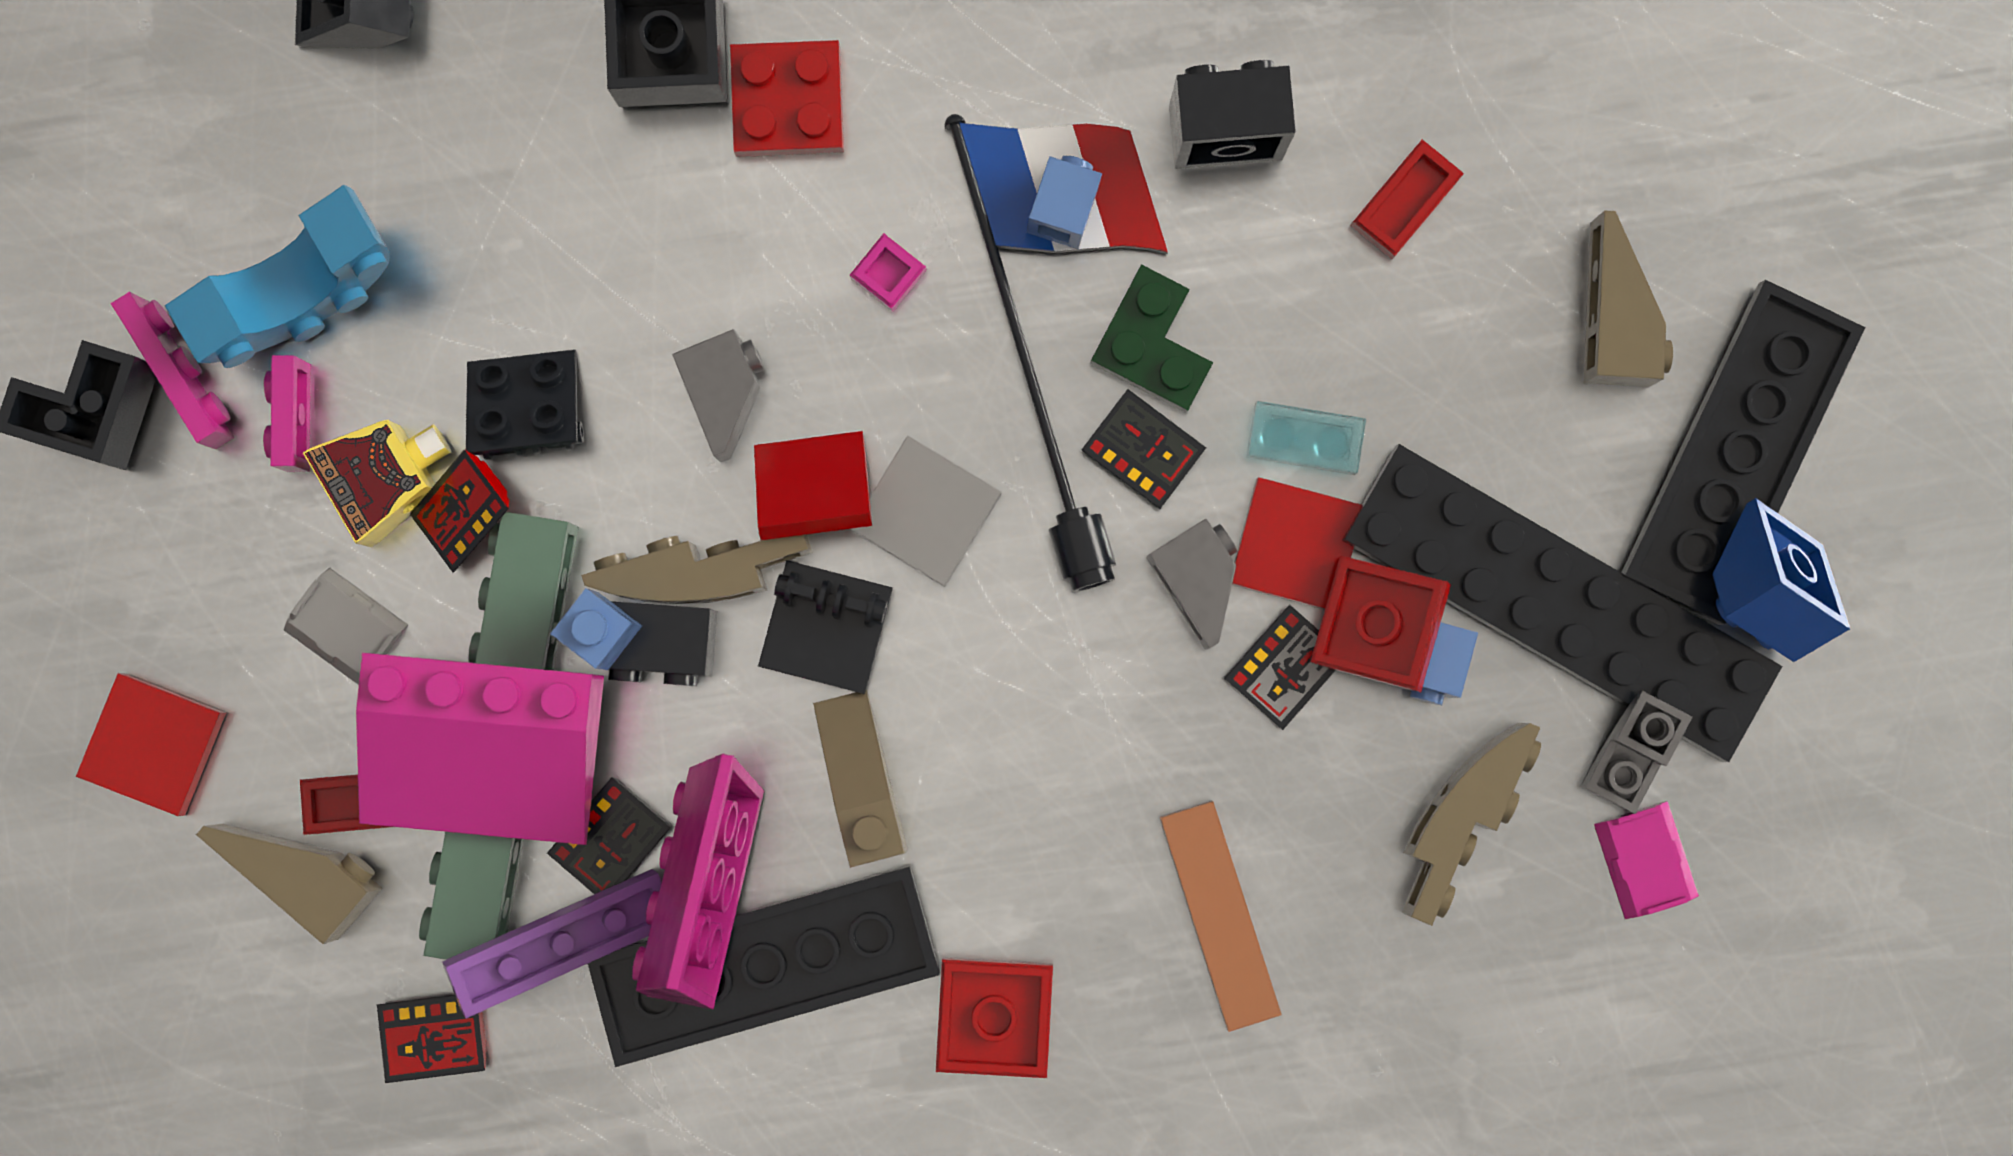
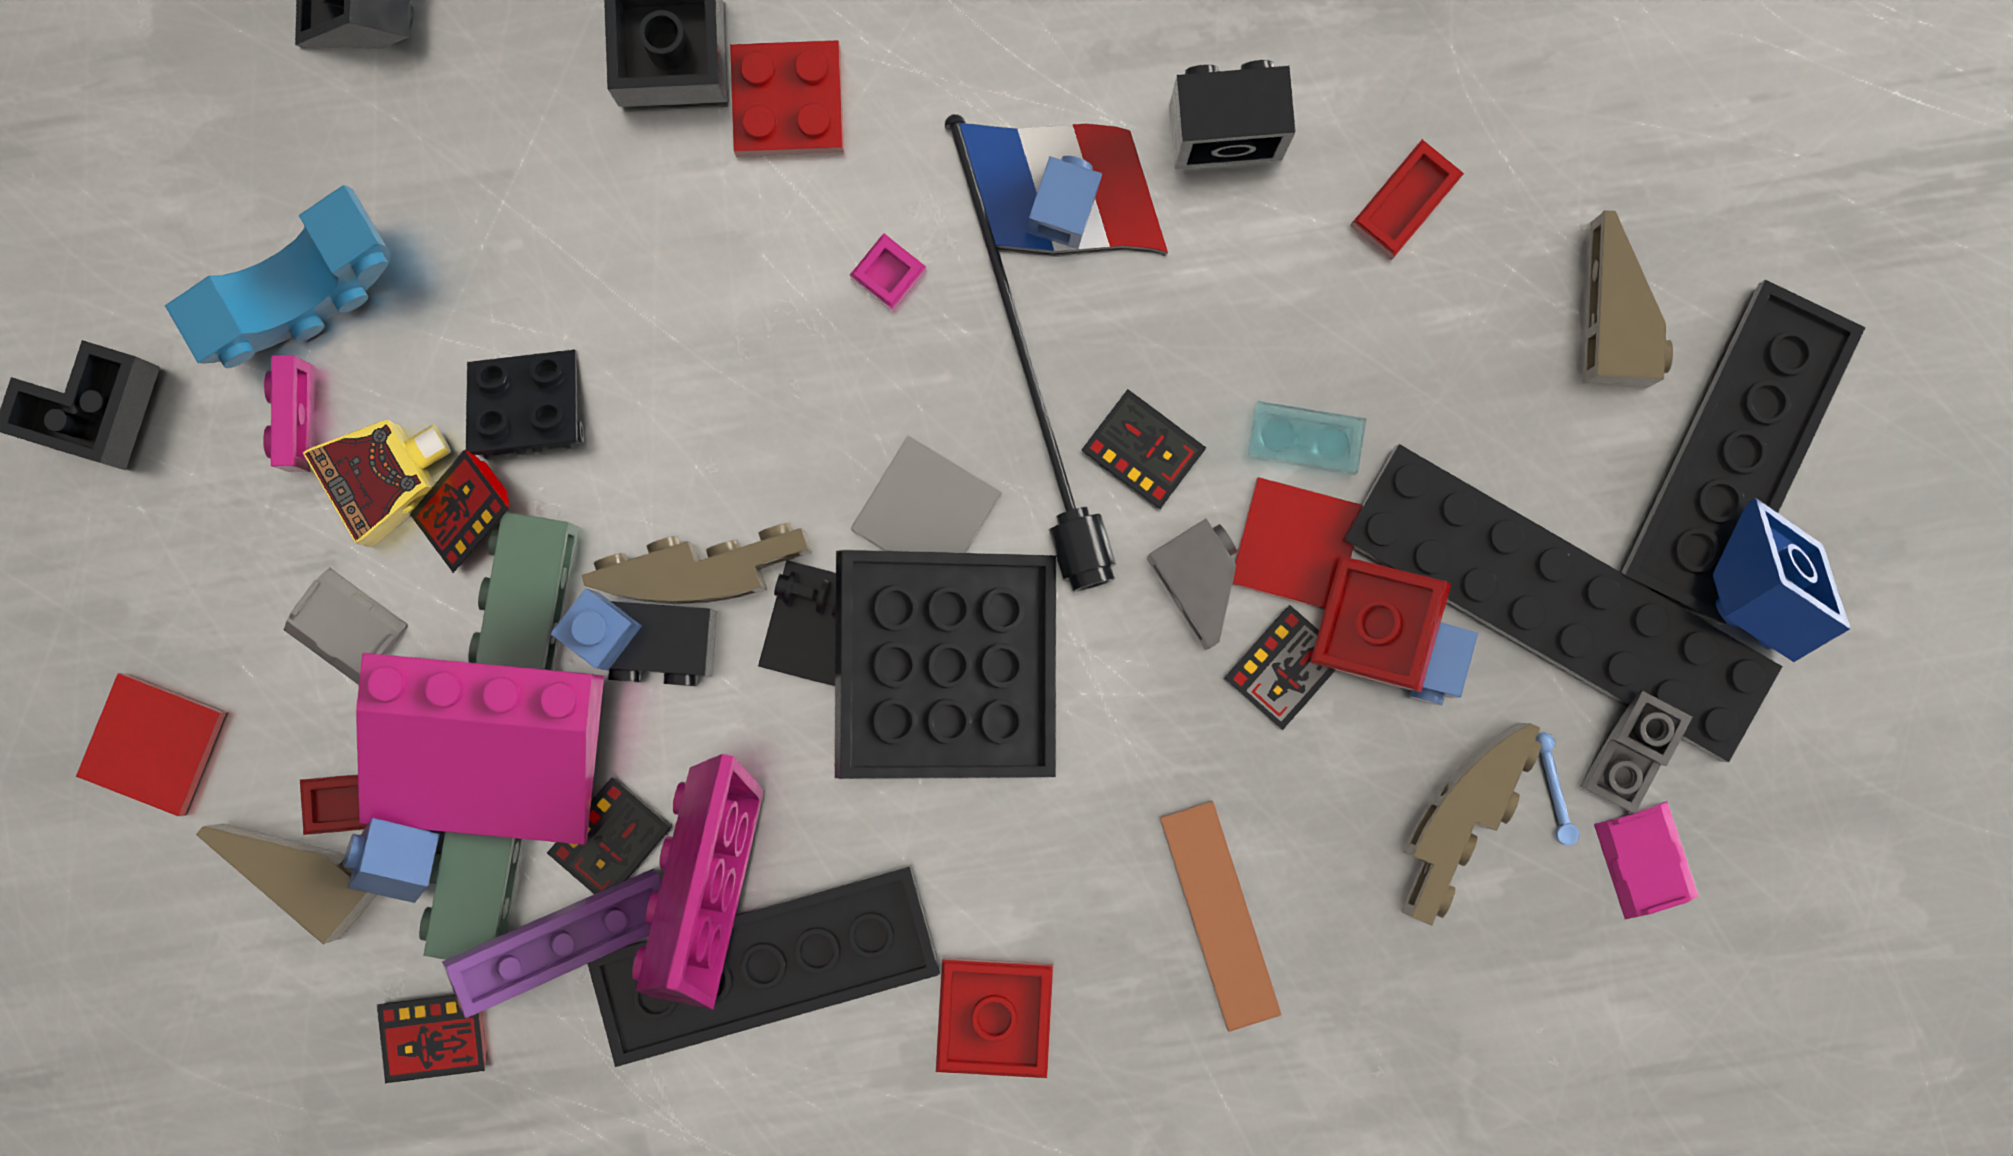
(174, 369): dark pink plate -> none
(391, 860): none -> medium blue brick
(721, 387): flat silver slope -> none
(812, 485): red tile -> none
(859, 779): dark tan slope -> none
(945, 665): none -> black plate
(1137, 346): dark green plate -> none
(1565, 832): none -> light blue hinge

